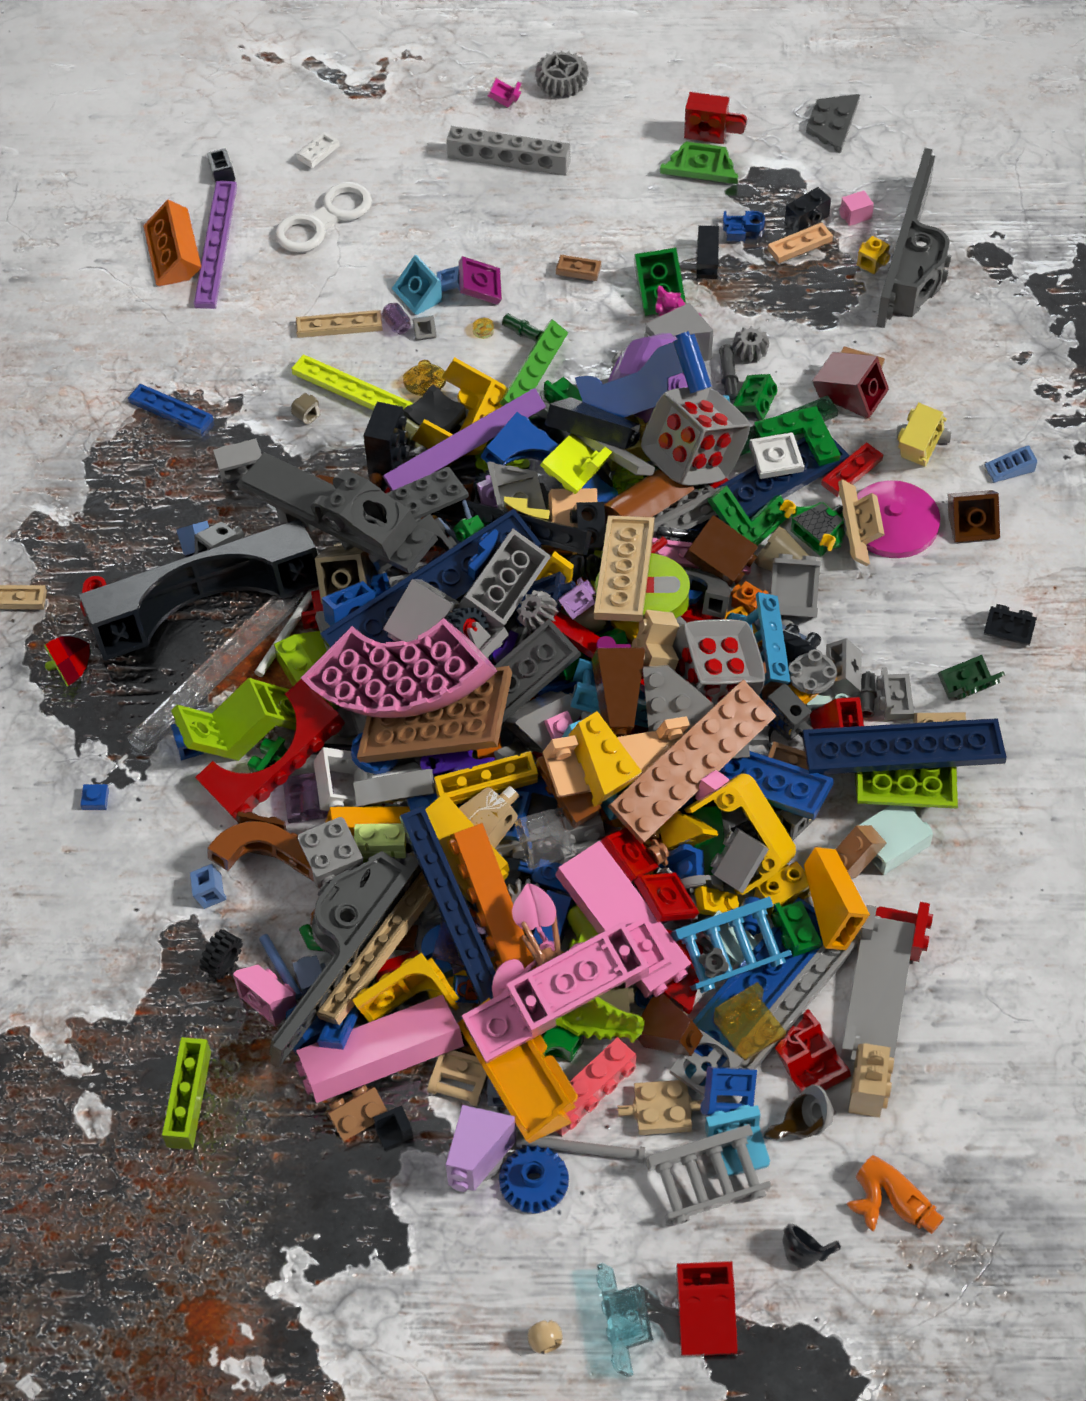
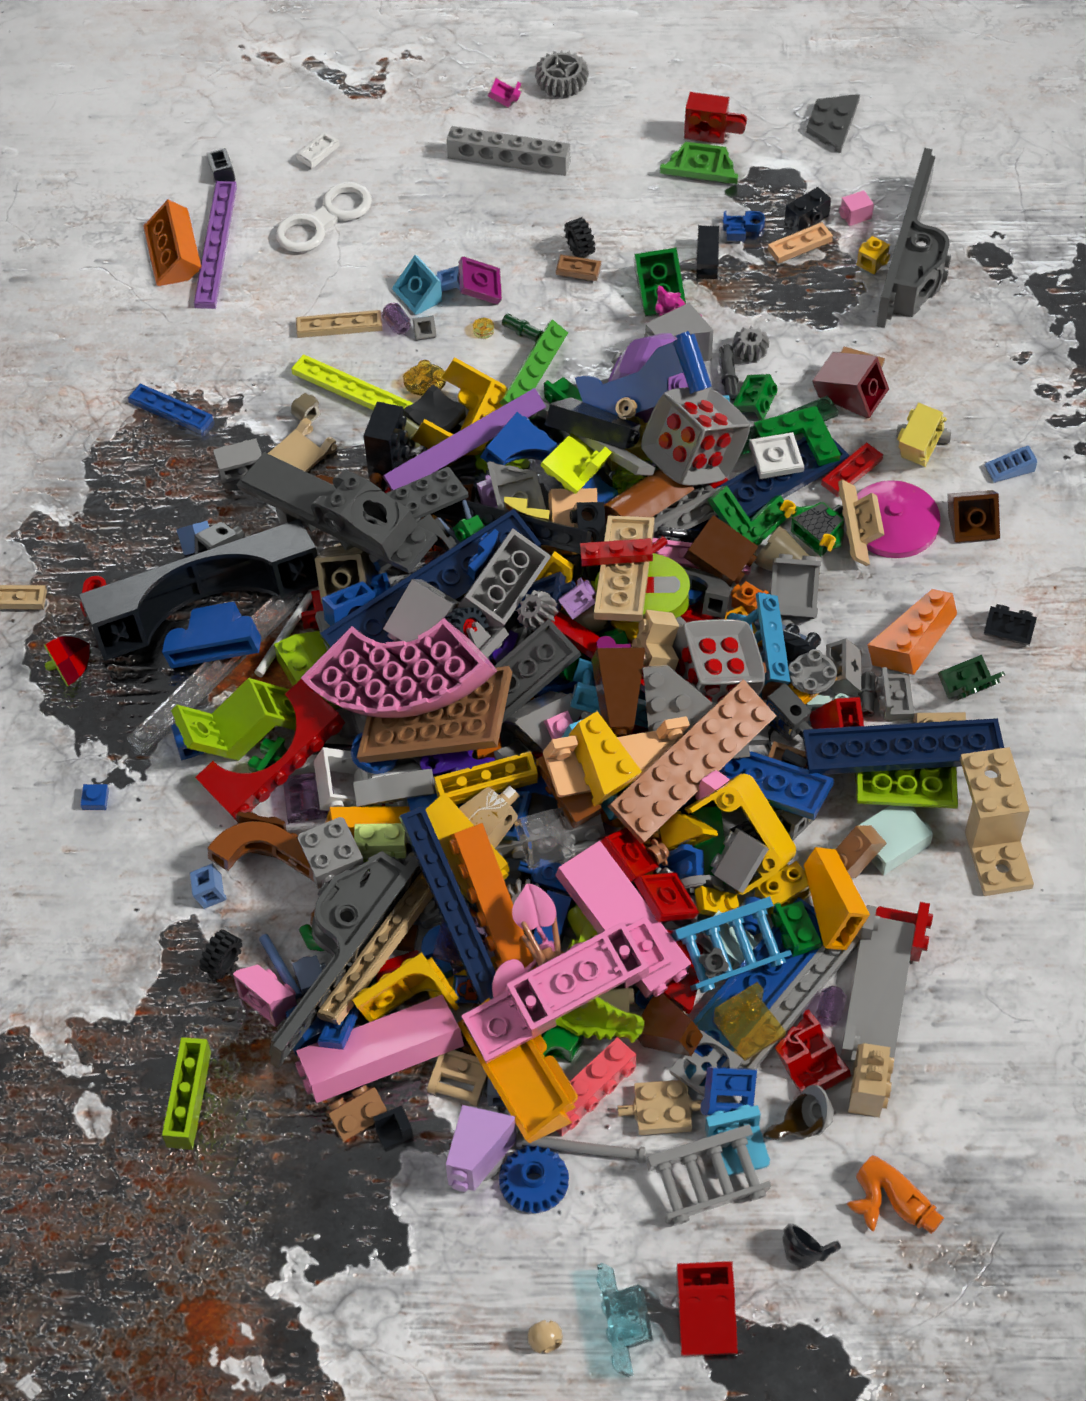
(212, 635): none -> blue brick
(300, 451): none -> tan flag
(579, 237): none -> black tyre
(616, 552): none -> red plate
(620, 408): none -> tan plate
(794, 759): none -> black tile
(830, 1006): none -> clear purple brick
(914, 634): none -> orange wedge
(996, 821): none -> tan bracket

